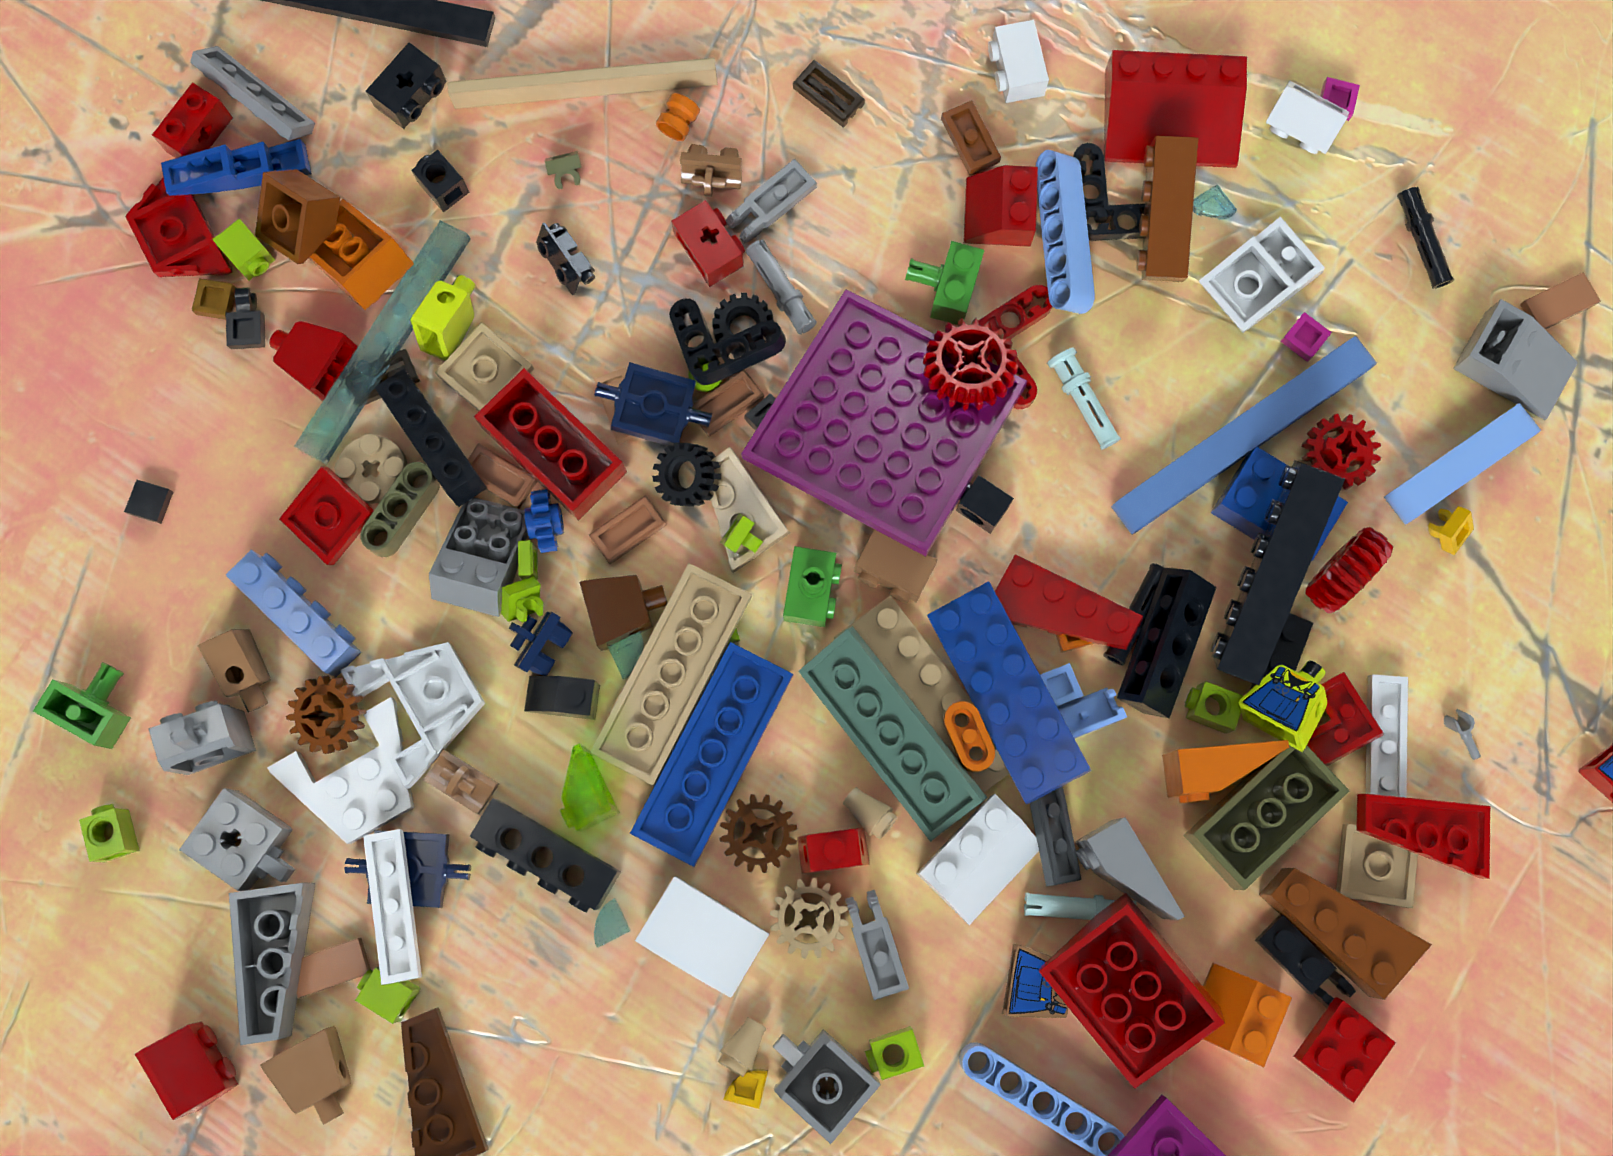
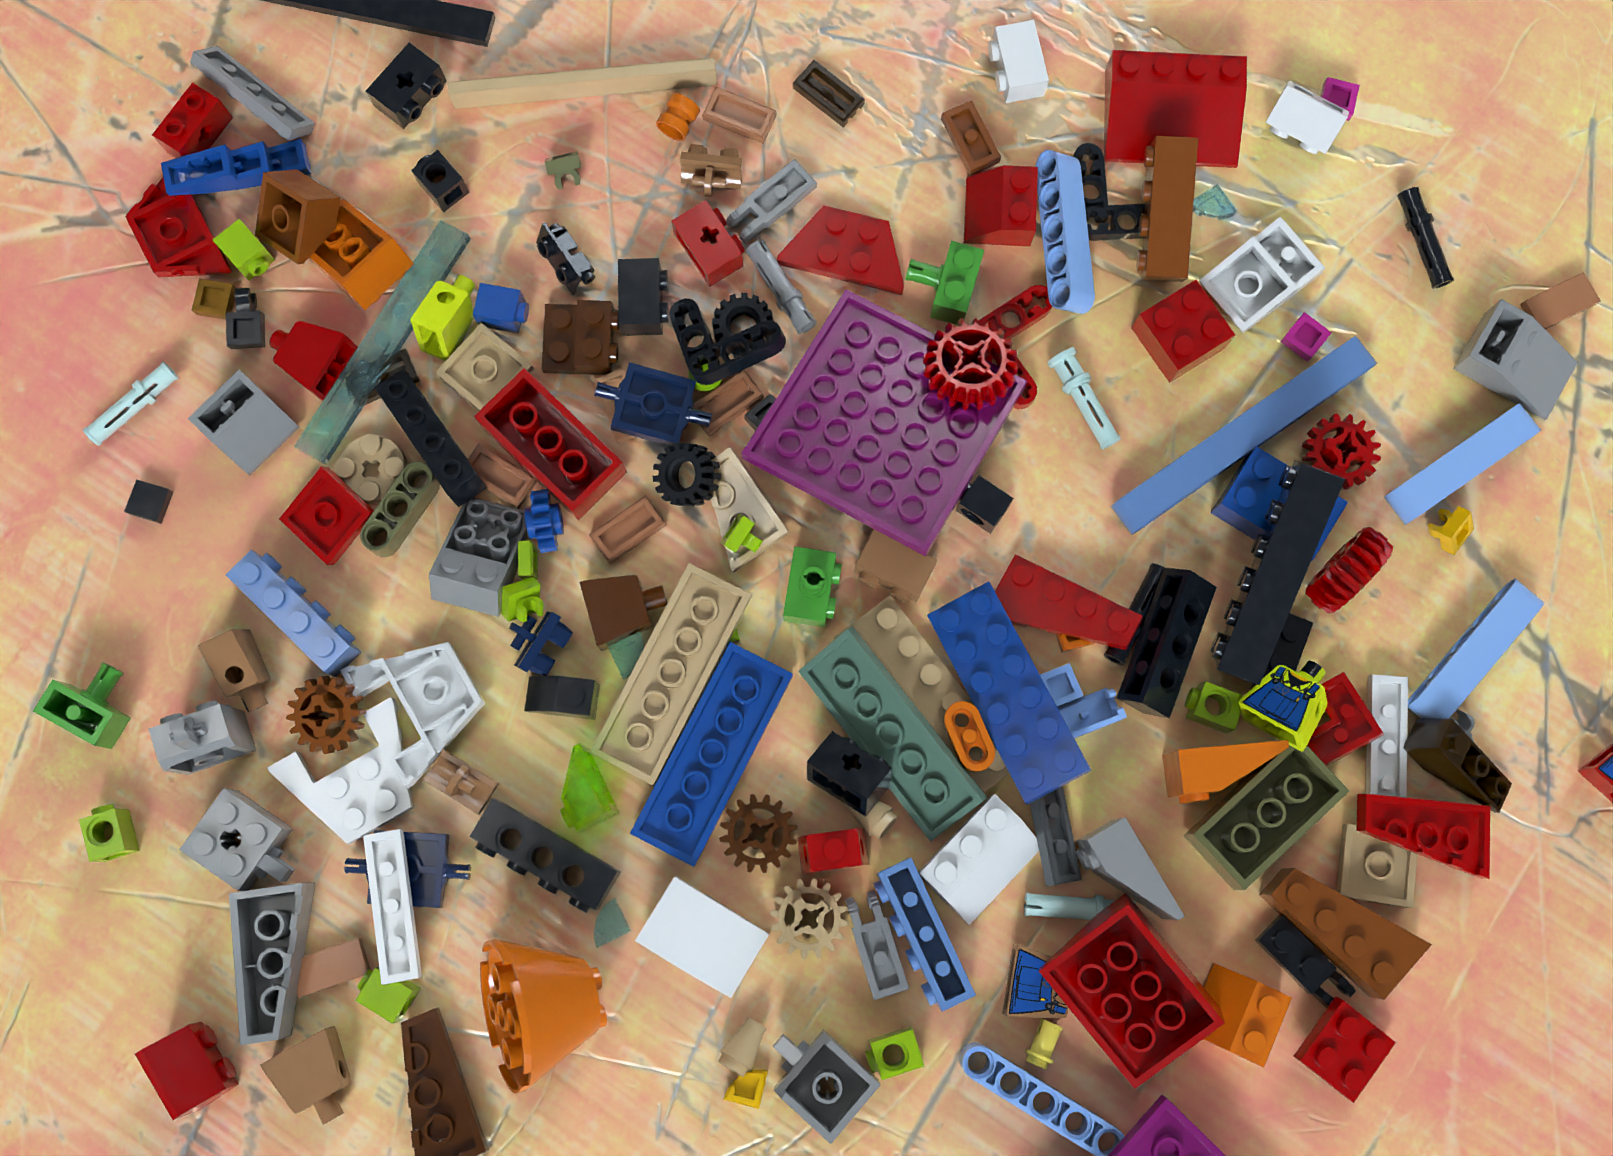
(100, 430): none -> light aqua pin
(243, 422): none -> light grey slope
(500, 308): none -> blue brick
(537, 1008): none -> orange cone
(580, 338): none -> reddish brown plate
(641, 297): none -> black brick
(739, 115): none -> nougat tile
(846, 249): none -> red wing
(849, 773): none -> black brick
(926, 935): none -> medium blue brick
(1043, 1044): none -> light yellow pin
(1182, 331): none -> red brick
(1455, 759): none -> dark brown slope
(1475, 652): none -> light blue beam

